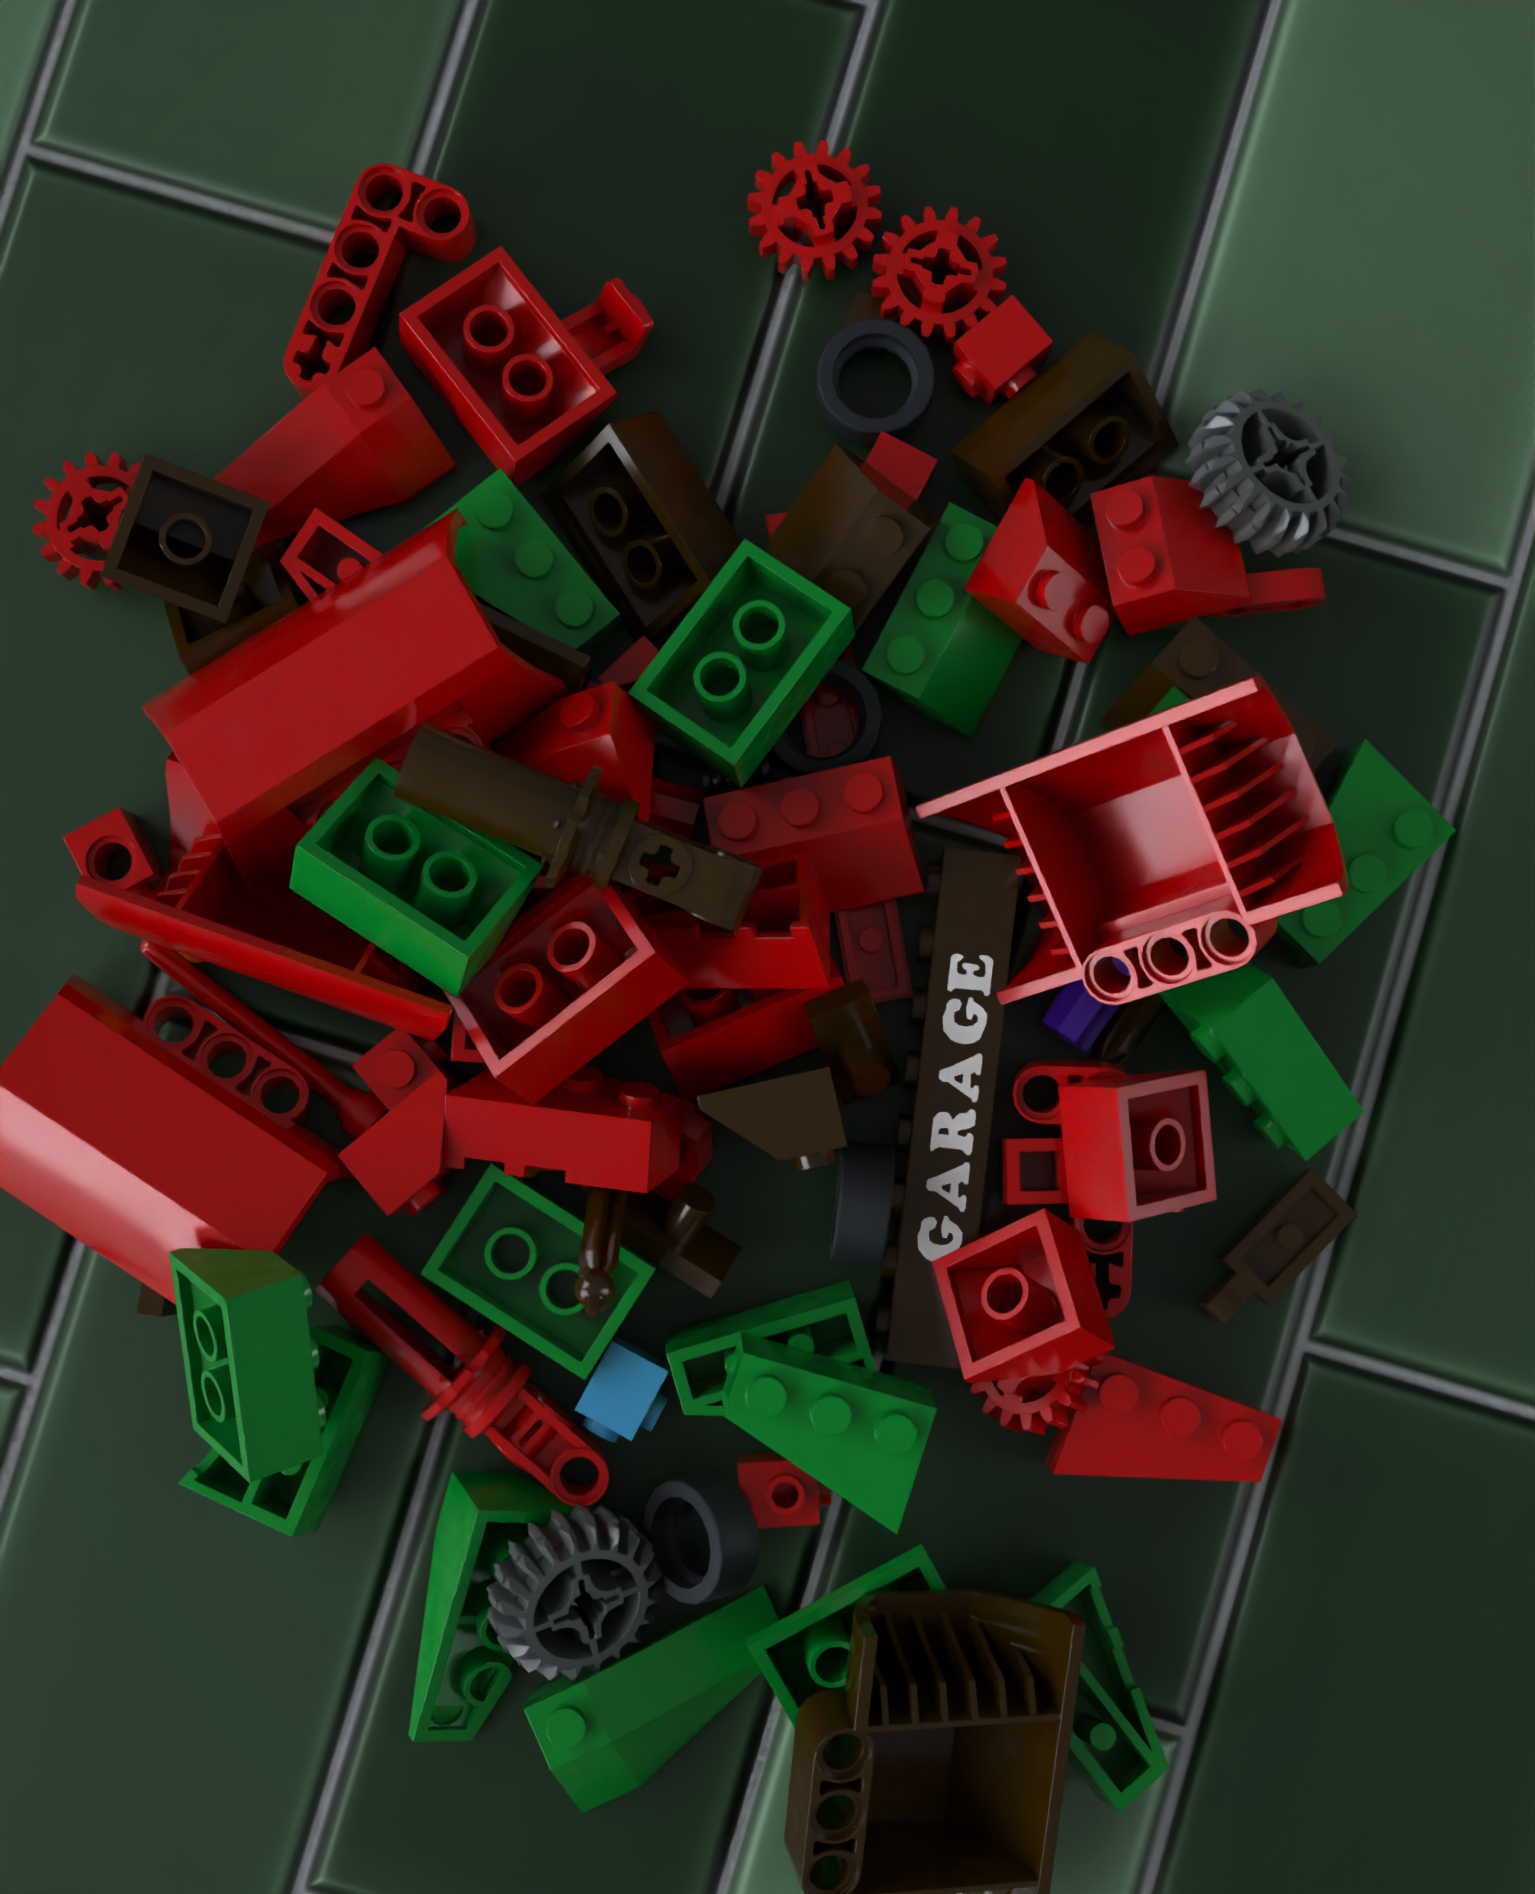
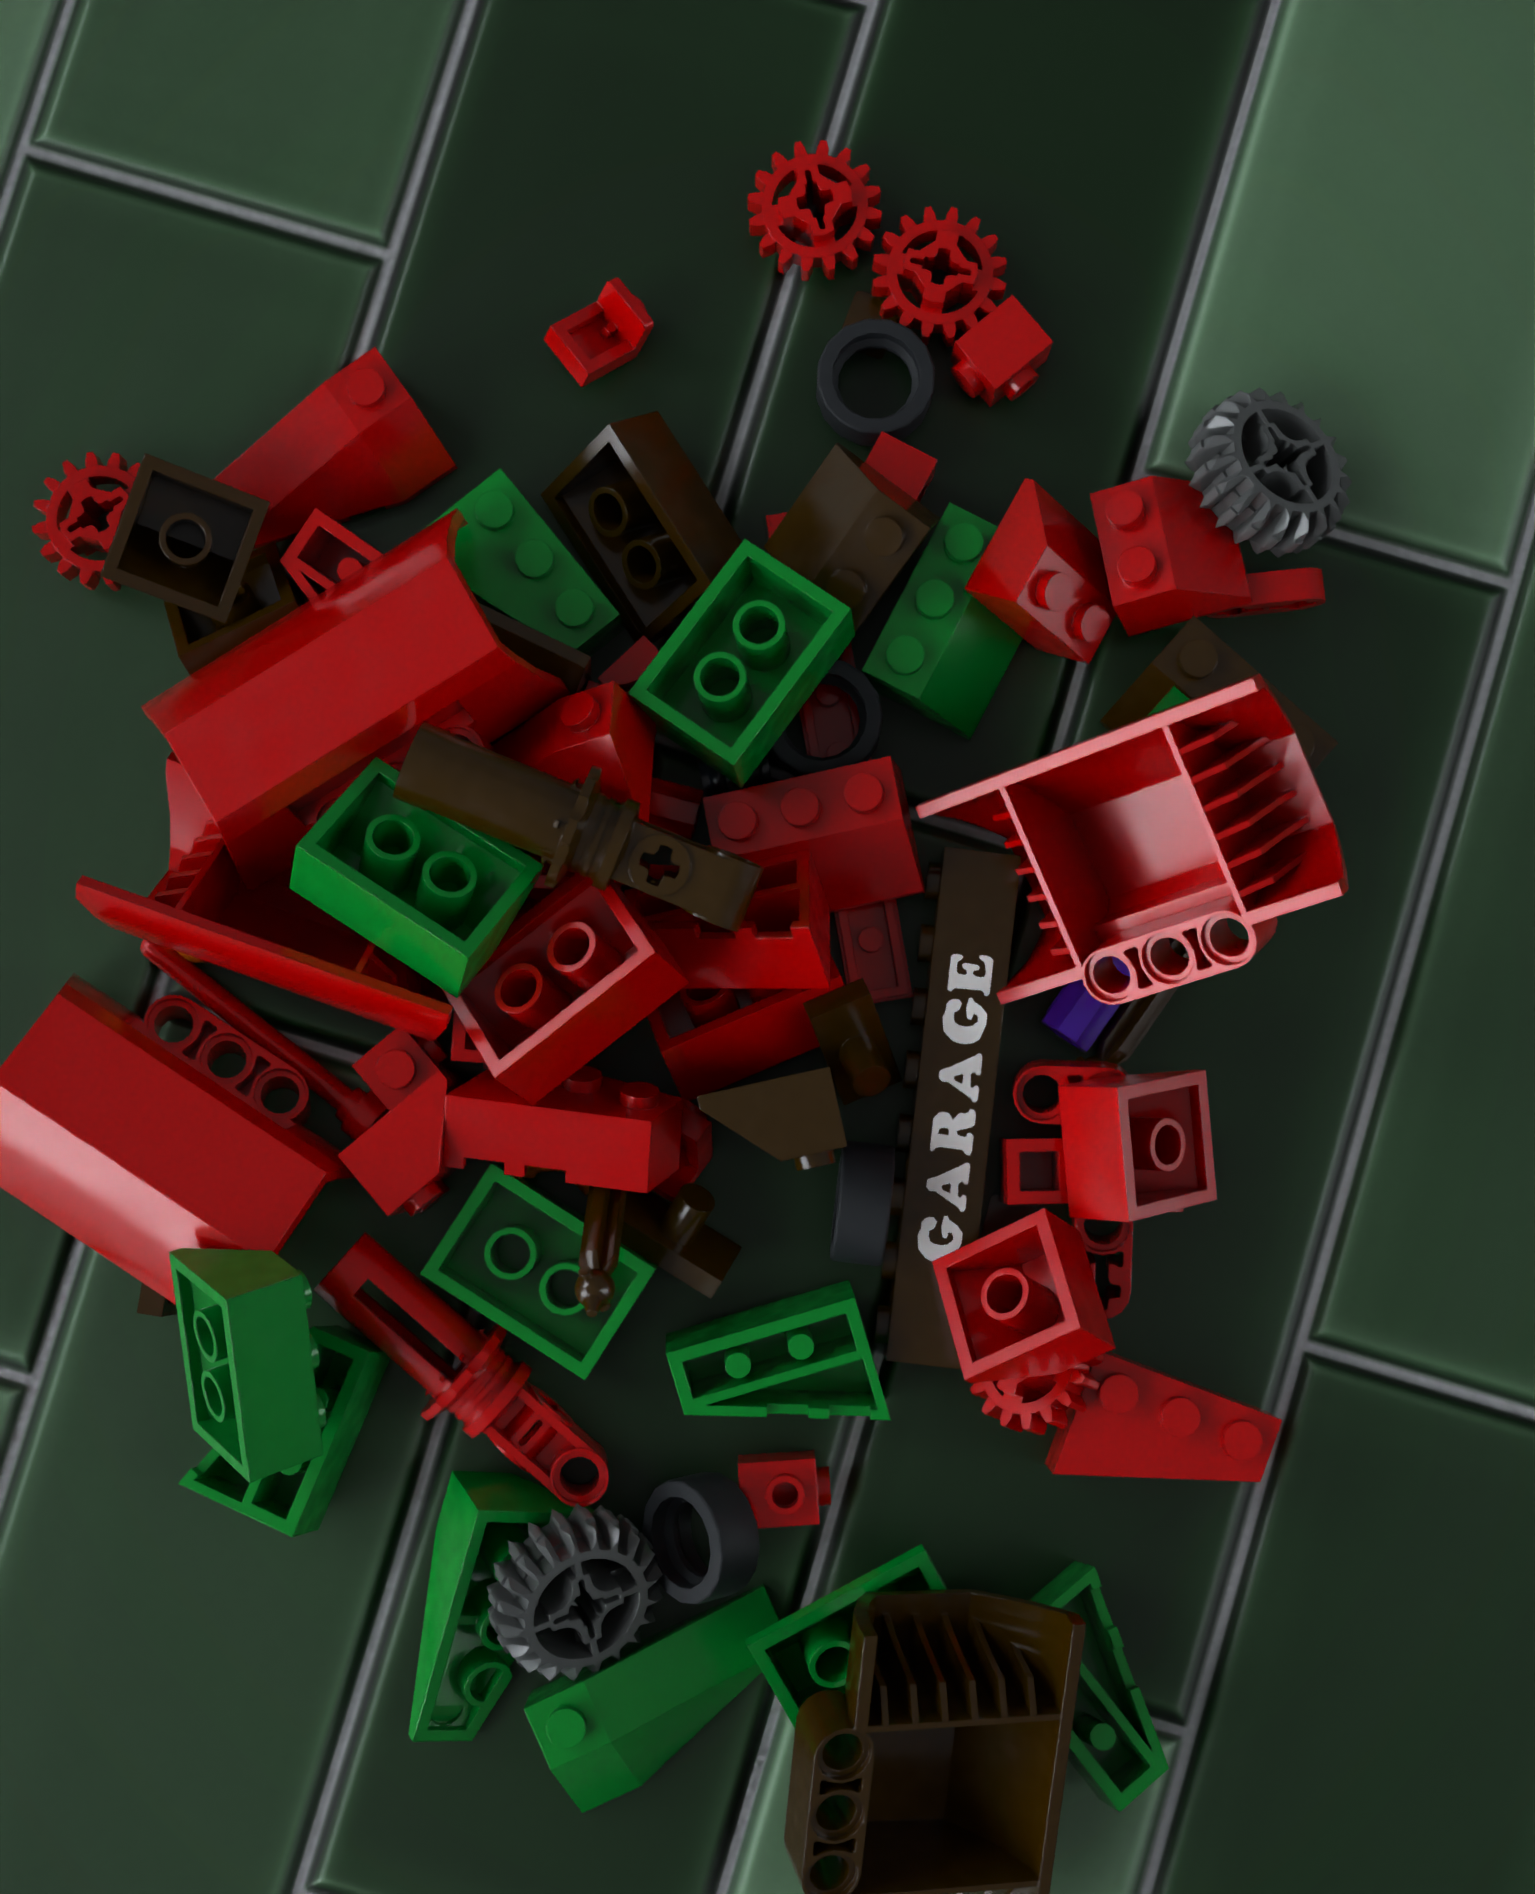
(100, 838): red brick -> none
(368, 287): red beam -> none
(505, 365): red slope -> none
(624, 1392): dark azure brick -> none
(833, 1421): green wedge -> none
(1071, 430): dark brown slope -> none
(1266, 1057): green wedge -> none
(1279, 1245): dark brown plate -> none
(1384, 838): green wedge -> none

